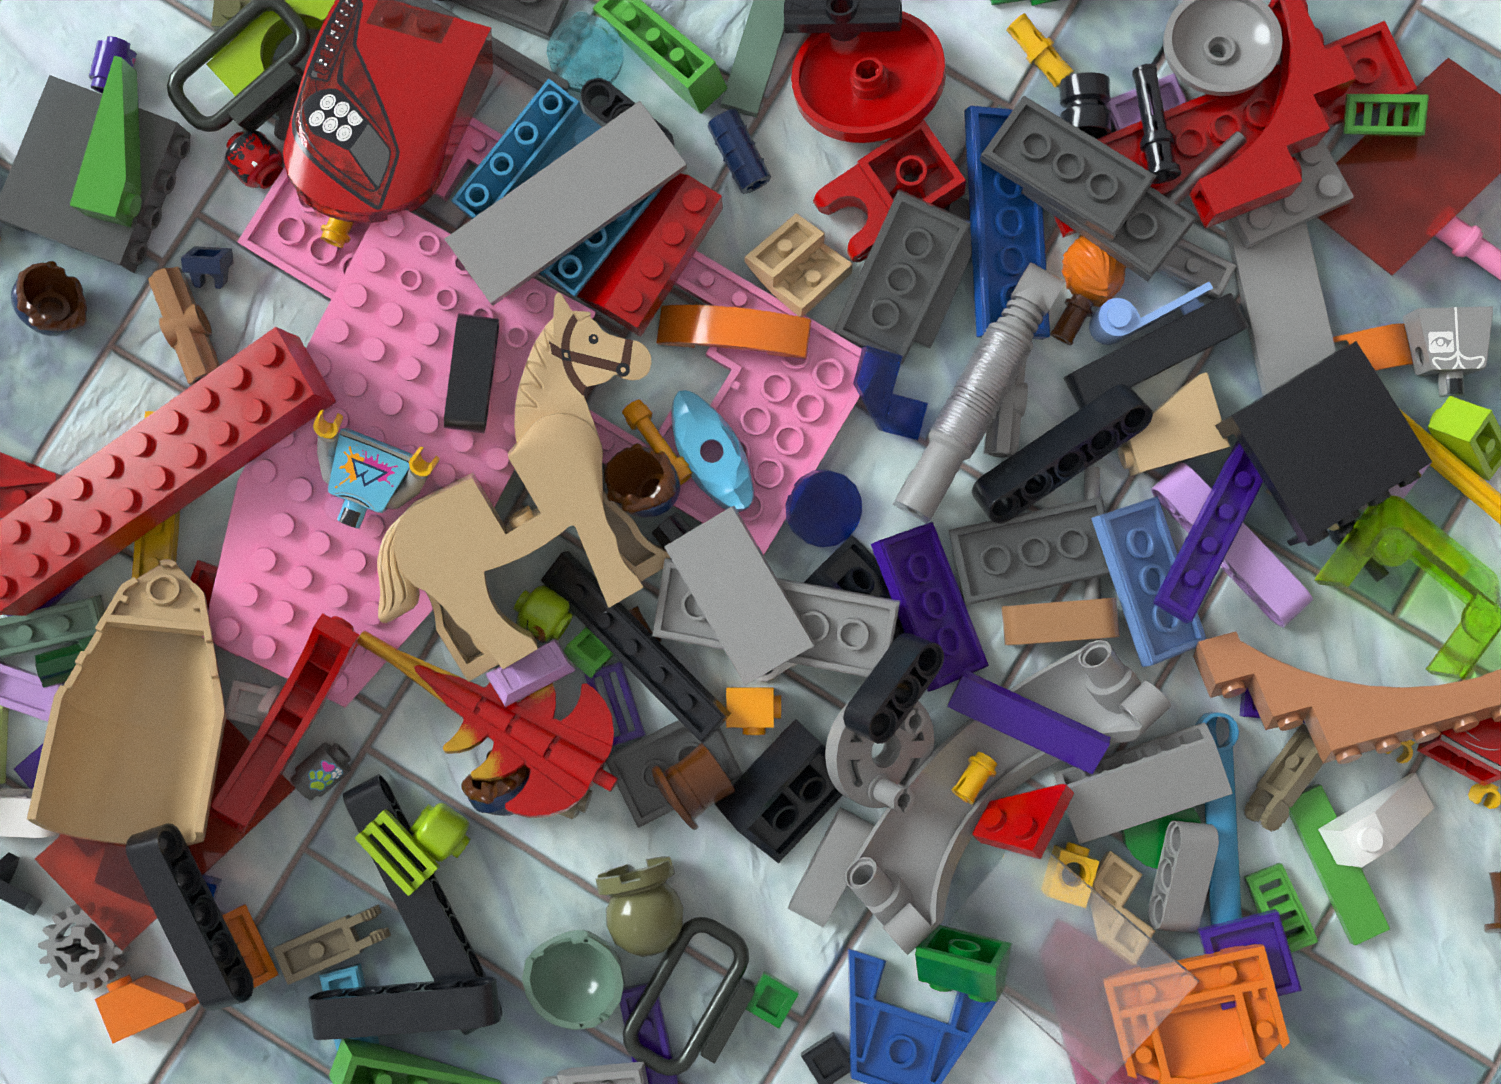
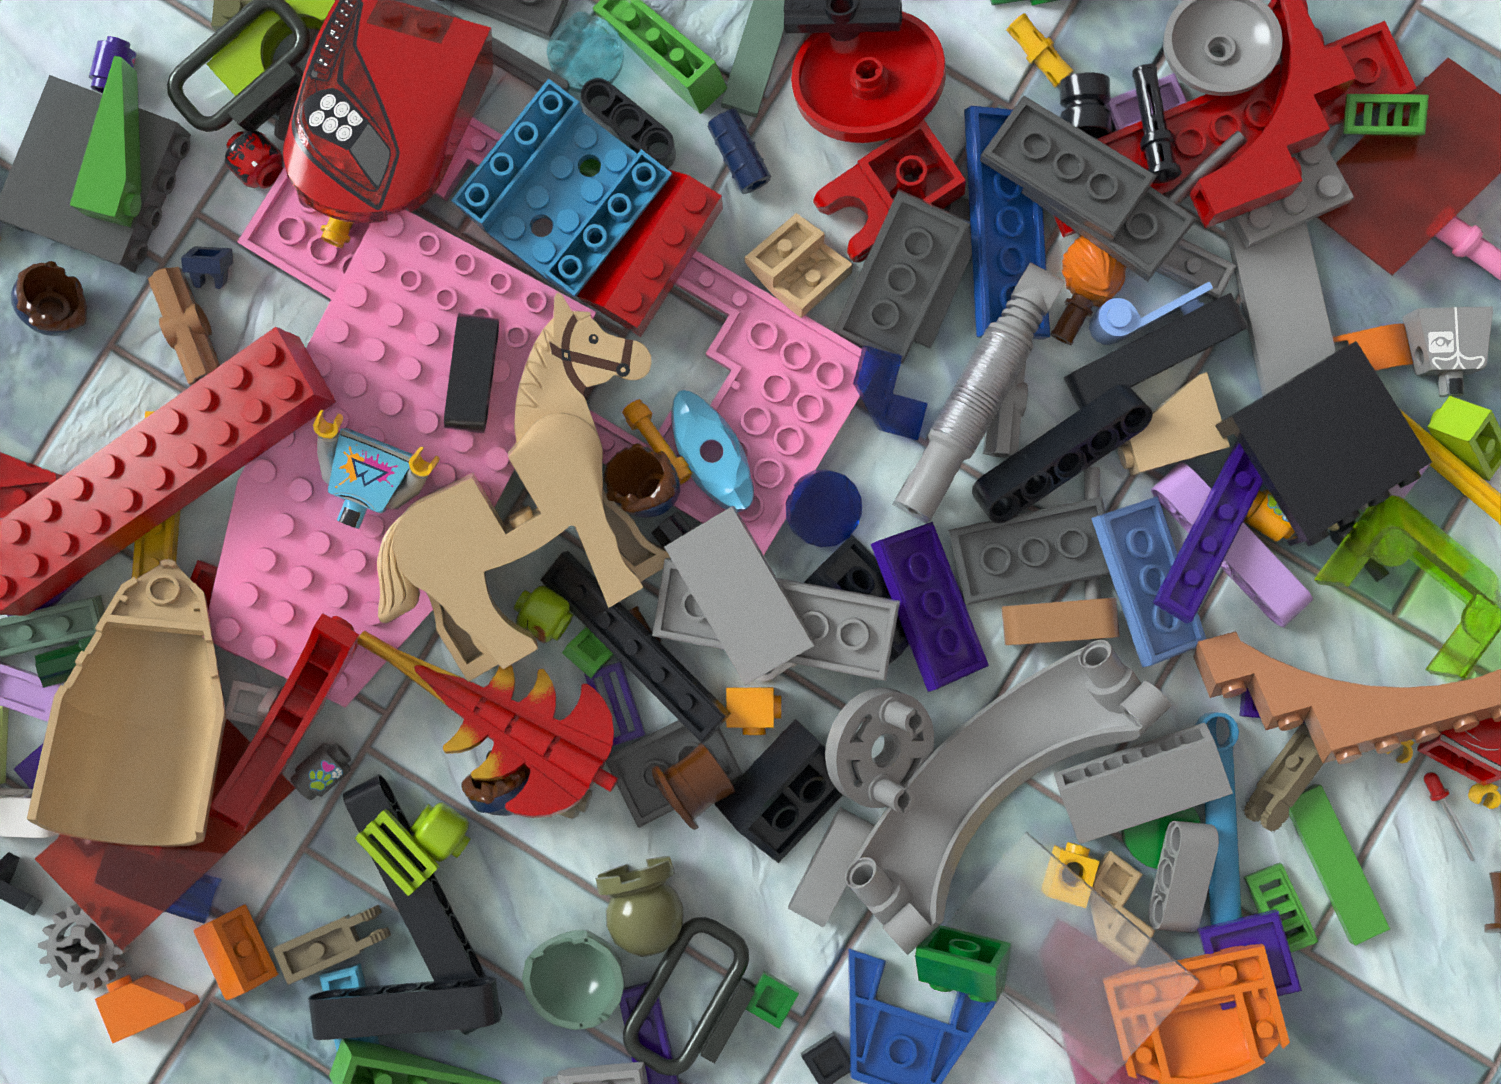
(189, 917): black beam -> none
(530, 673): lavender tile -> none
(566, 203): light grey tile -> none
(734, 329): orange slope -> none
(893, 687): black beam -> none
(974, 777): yellow pin -> none
(1024, 820): red wing -> none
(1029, 722): dark purple tile -> none
(1268, 517): none -> light orange brick
(1377, 823): white slope -> none
(1439, 793): none -> piece

